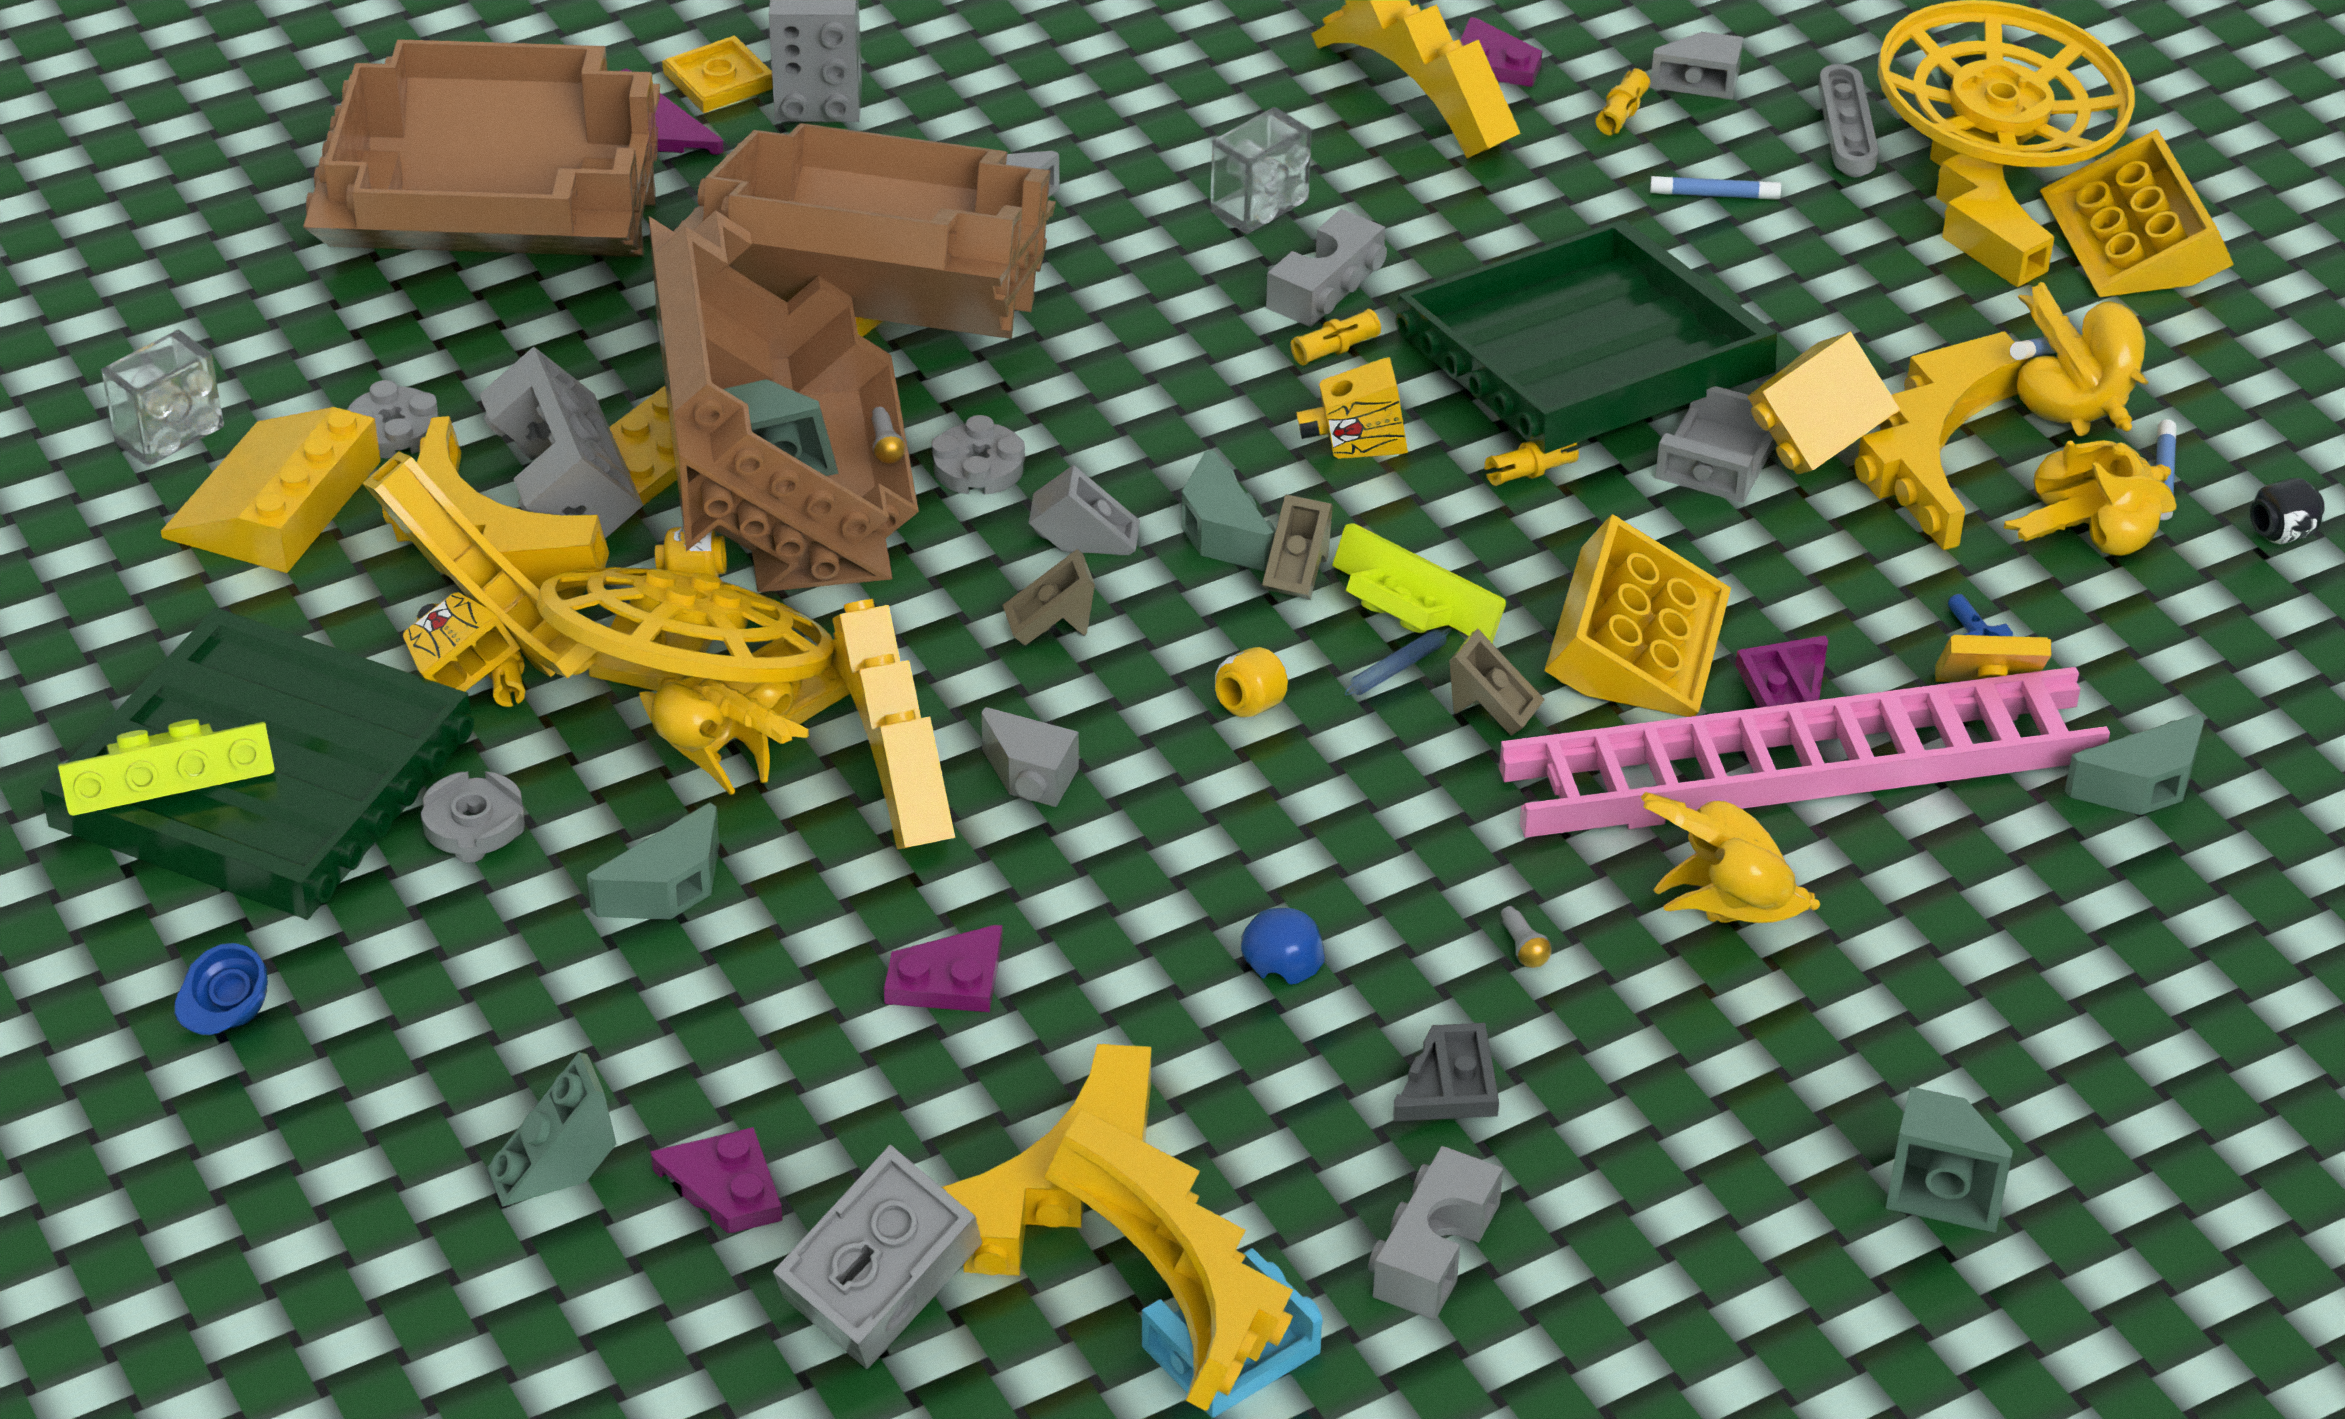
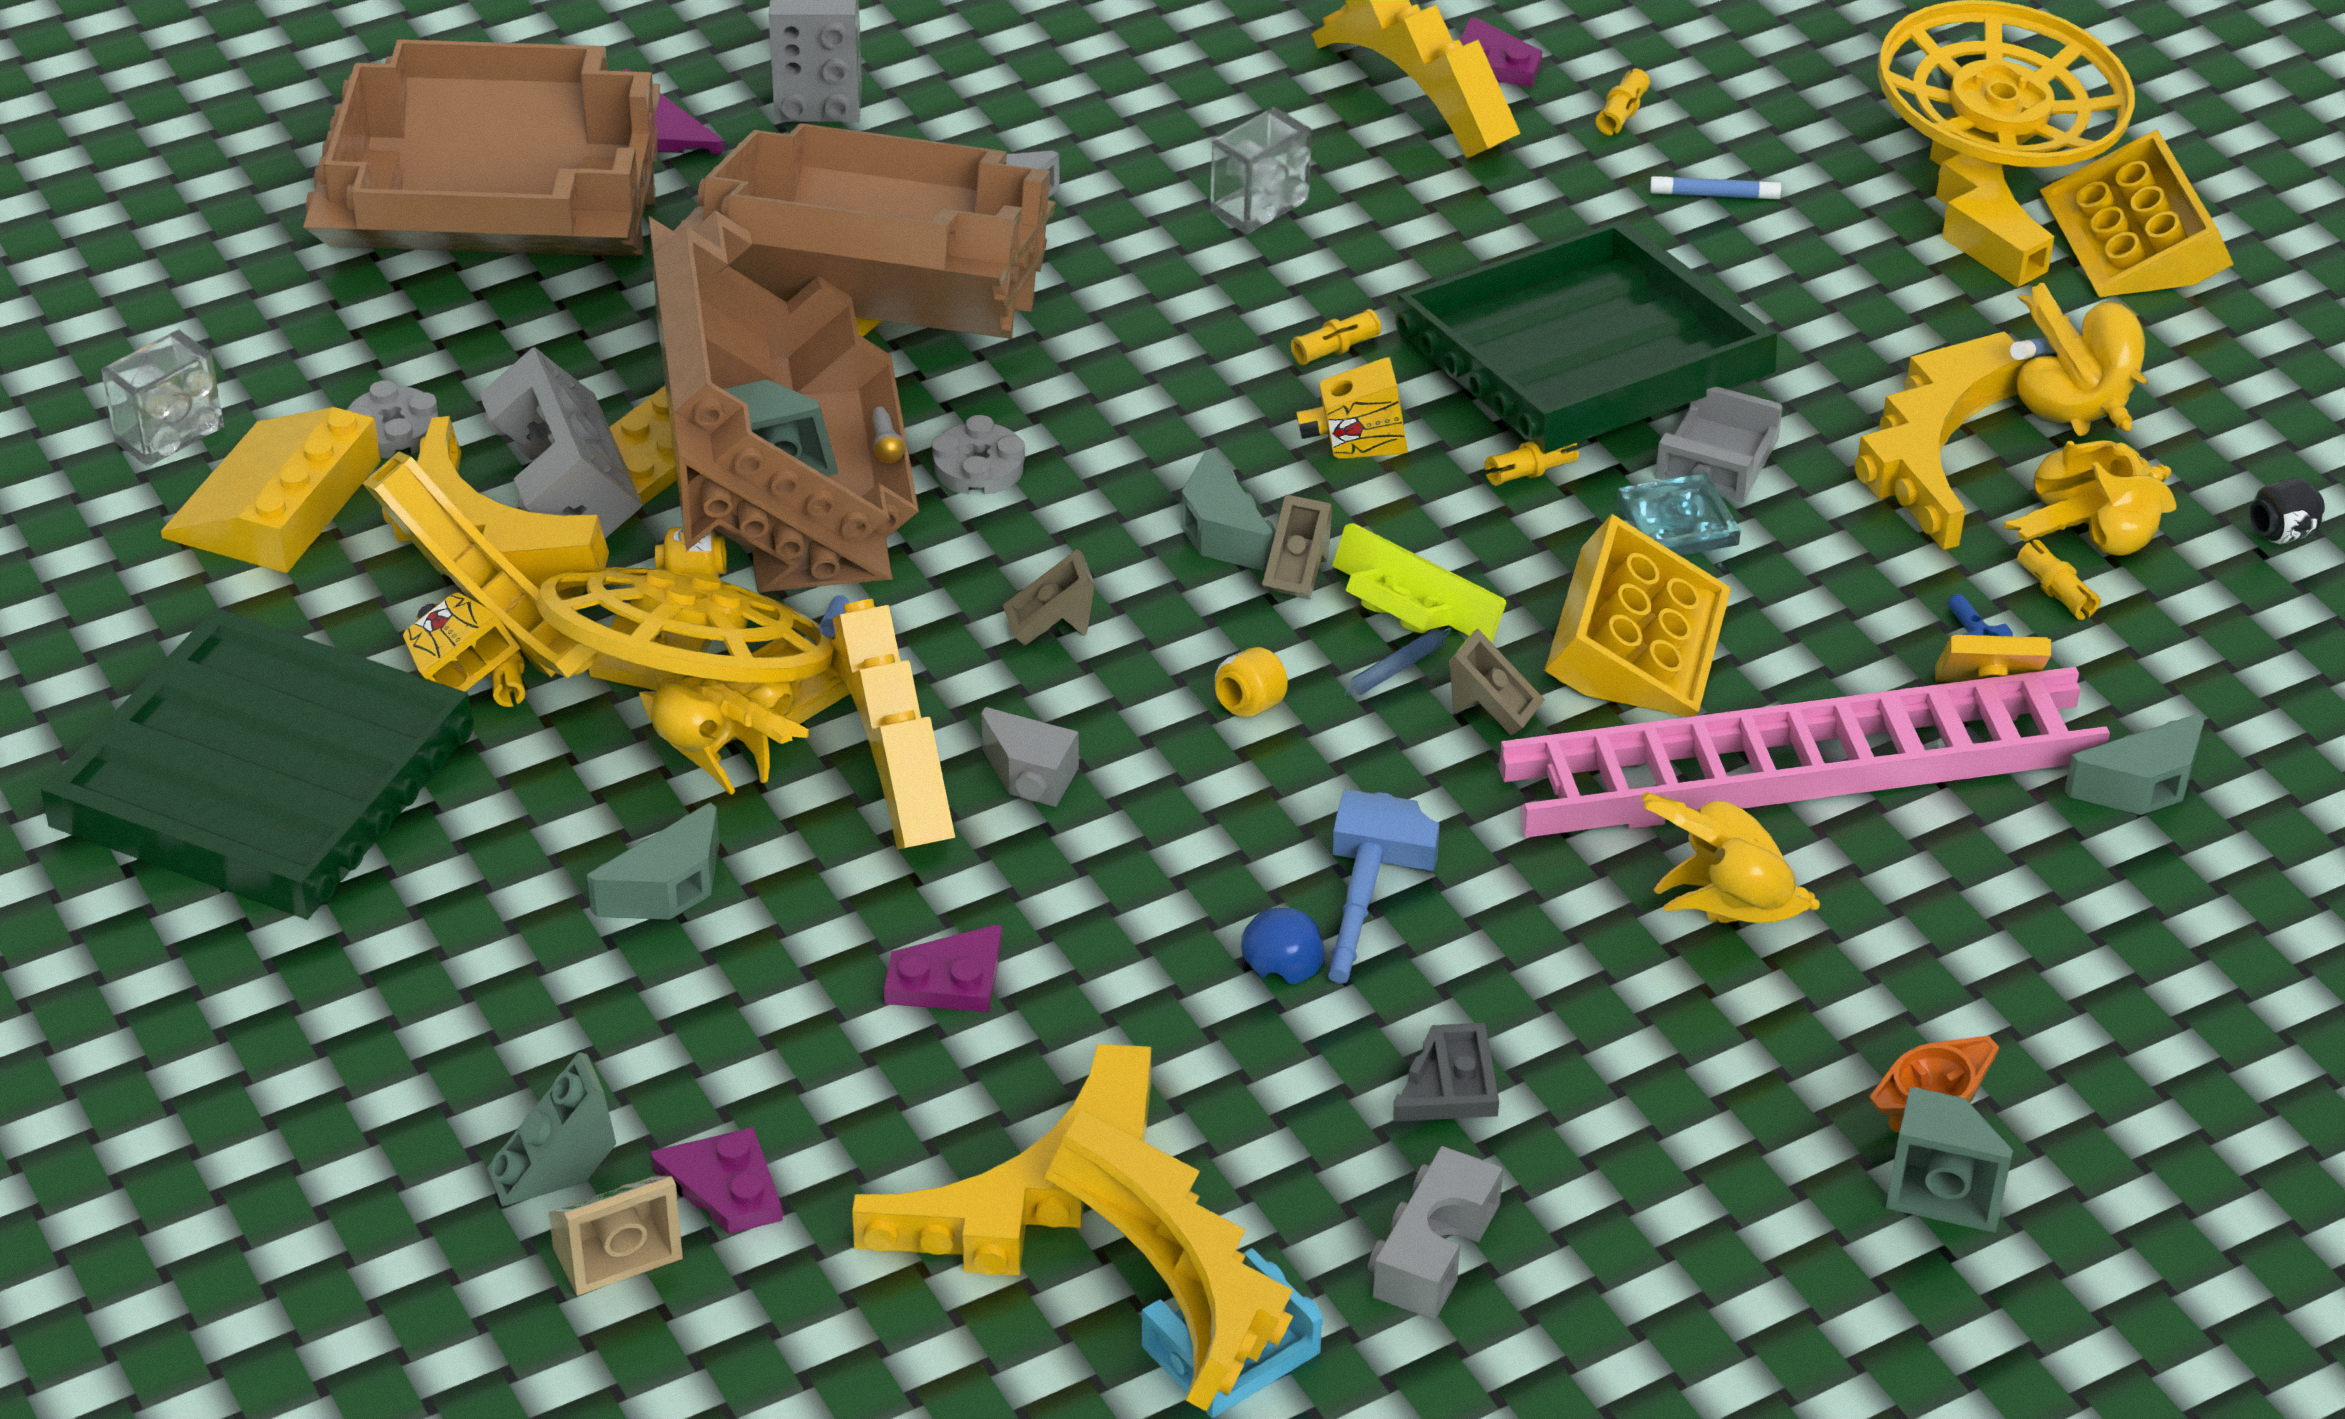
(165, 765): neon yellow bracket -> none
(222, 989): blue hat -> none
(473, 836): light grey plate -> none
(618, 1233): none -> tan slope
(718, 74): yellow tile -> none
(835, 608): none -> medium blue piece
(878, 1256): light grey piece -> none
(1082, 516): light grey slope -> none
(1345, 255): light grey arch -> none
(1375, 832): none -> medium blue piece
(1531, 947): piece -> none
(1680, 514): none -> clear light blue plate
(1698, 65): light grey slope -> none
(1784, 671): magenta wing -> none
(1822, 403): yellow slope -> none
(1848, 120): light grey plate -> none
(1941, 1067): none -> orange hat
(2058, 579): none -> yellow pin
(2166, 453): medium blue bar -> none

